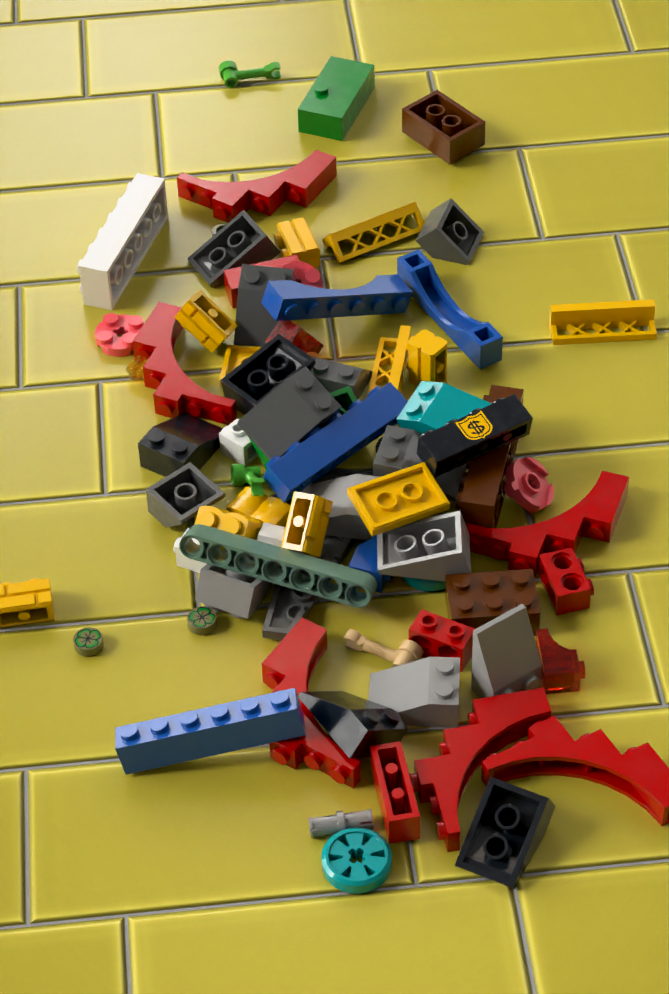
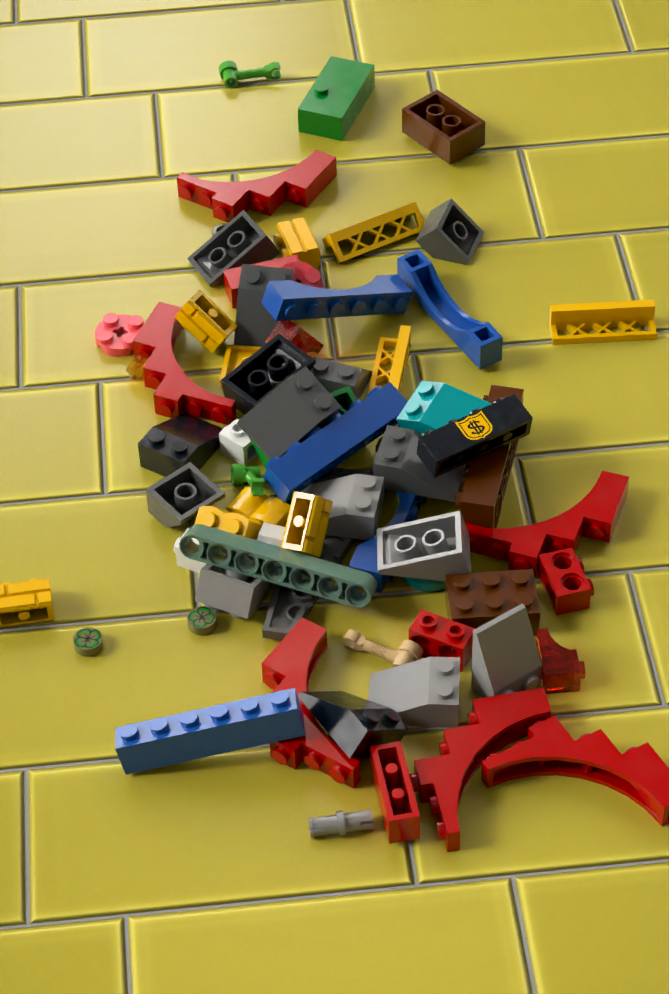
(123, 241): white brick -> none
(356, 876): teal wheel -> none
(398, 499): yellow tile -> none
(427, 358): yellow brick -> none
(505, 832): black slope -> none
(532, 494): coral plate -> none

